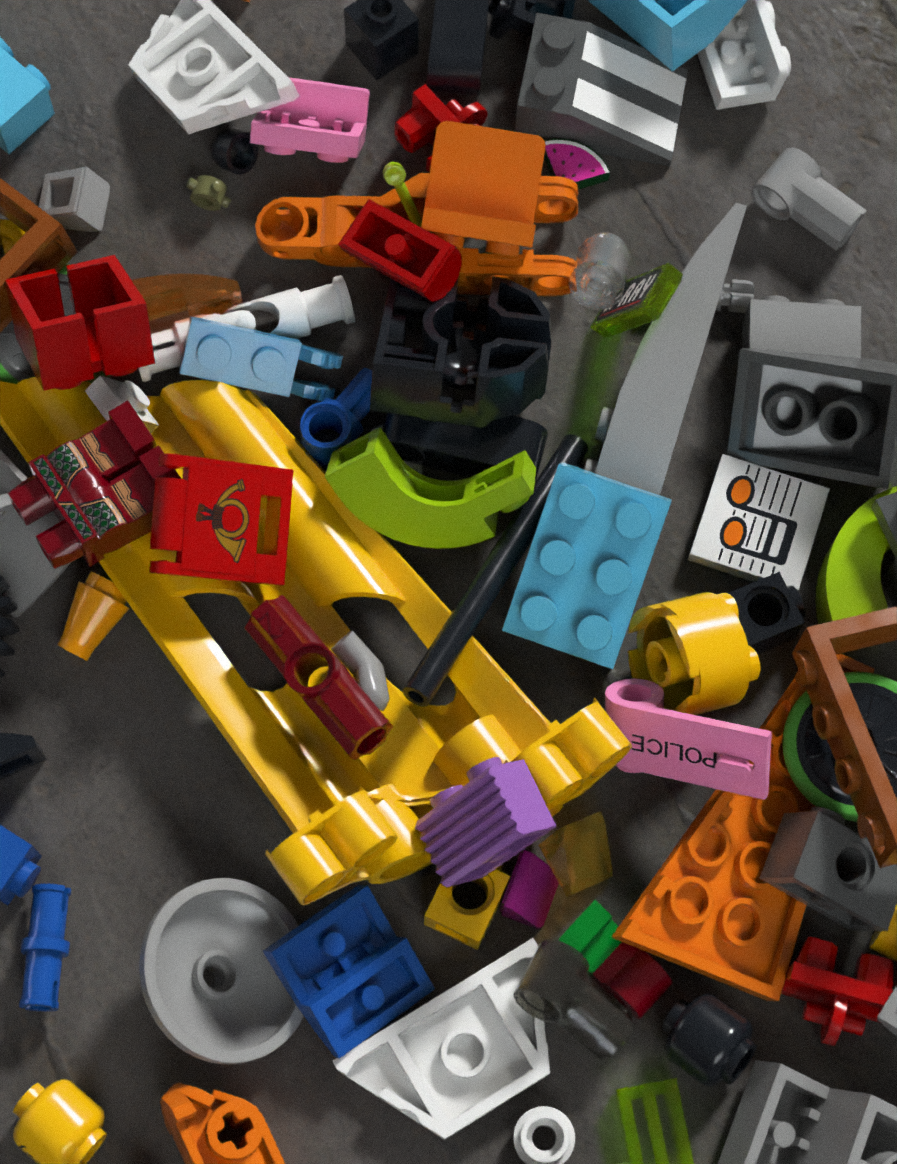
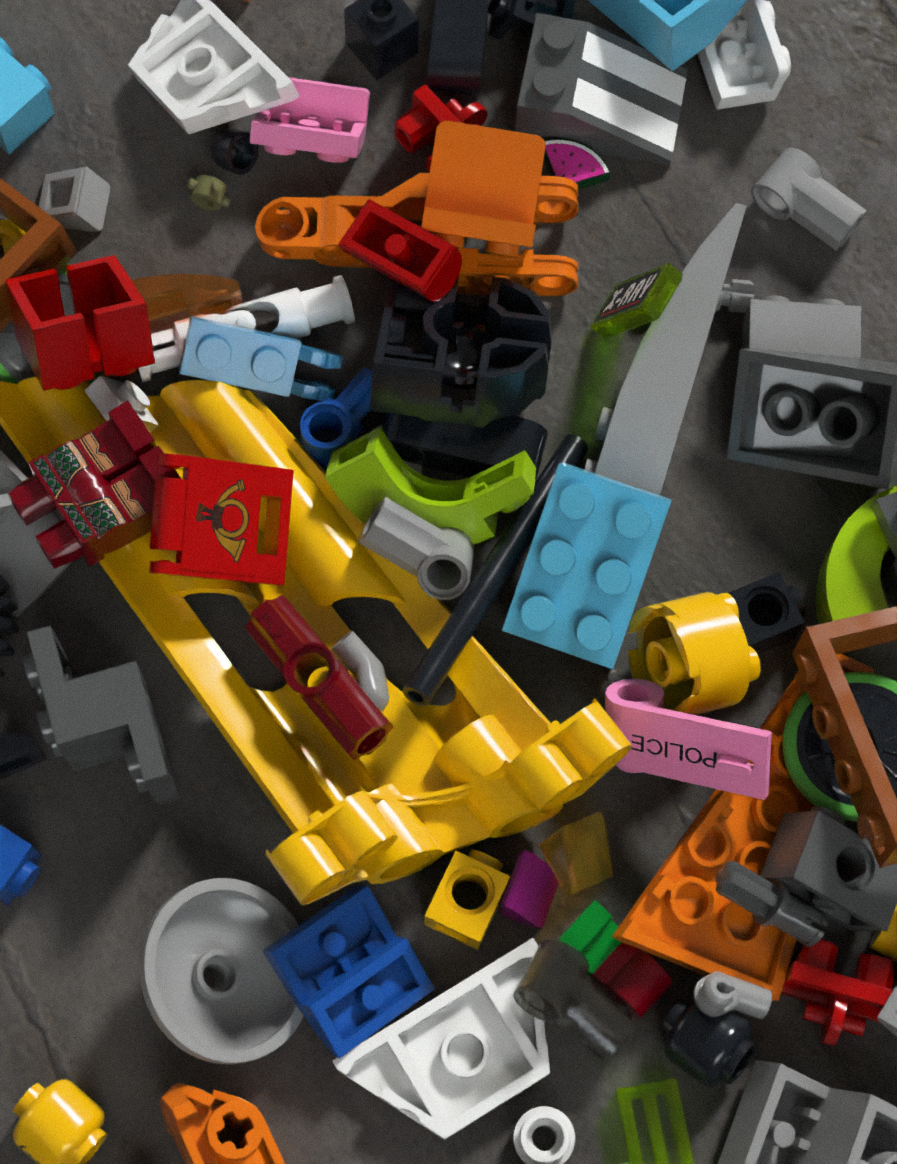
(45, 947): blue pin -> none
(92, 615): light orange cone -> none
(99, 716): none -> dark grey bracket
(395, 175): lime hinge -> none
(417, 545): none -> light grey piece
(484, 821): medium lavender brick -> none
(600, 271): clear brick -> none
(723, 993): none -> light grey arm
(758, 522): white tile -> none
(770, 903): none -> dark grey axle

